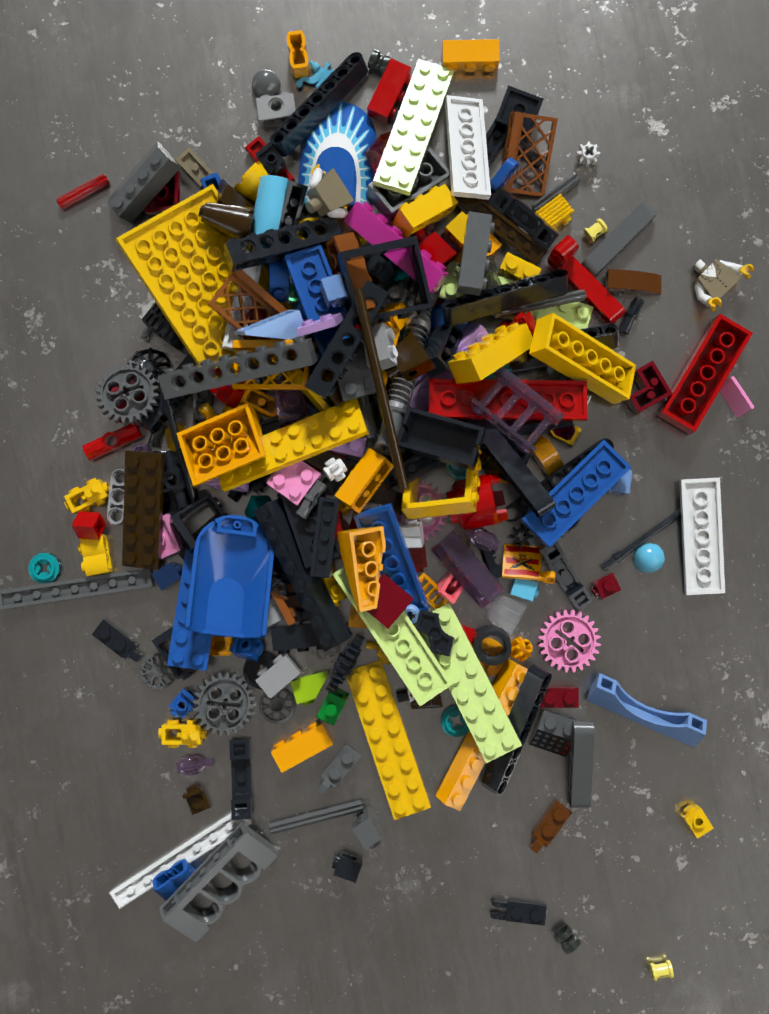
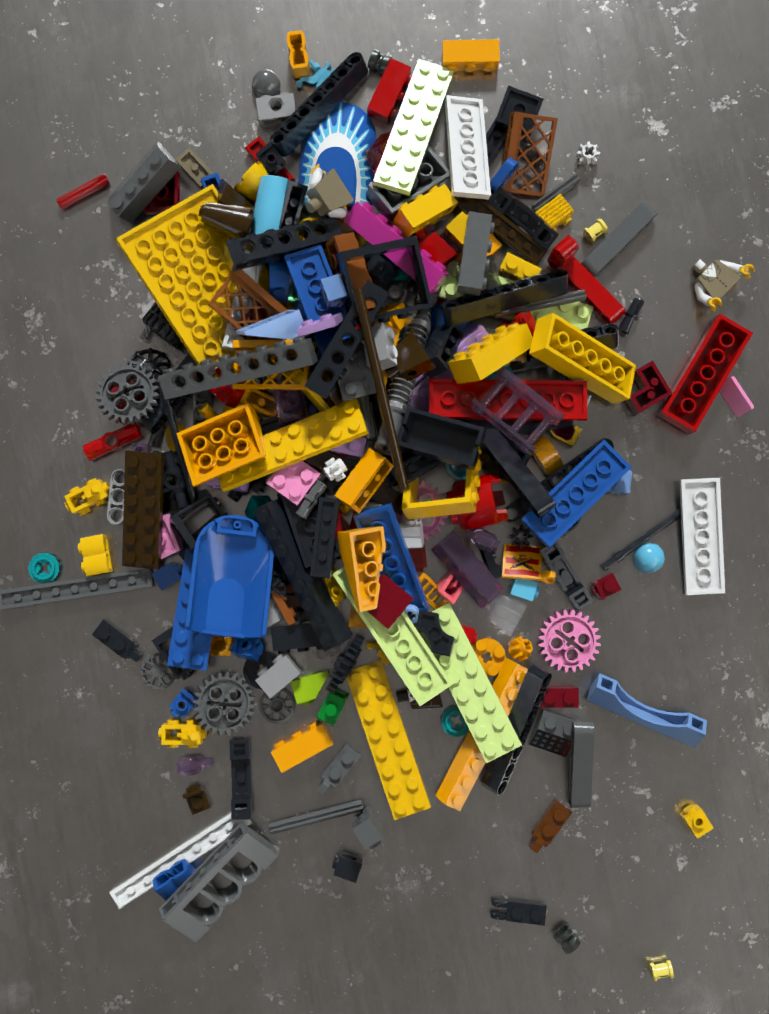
(88, 525): red brick -> none
(492, 659): black tyre -> none
(632, 282): reddish brown slope -> none

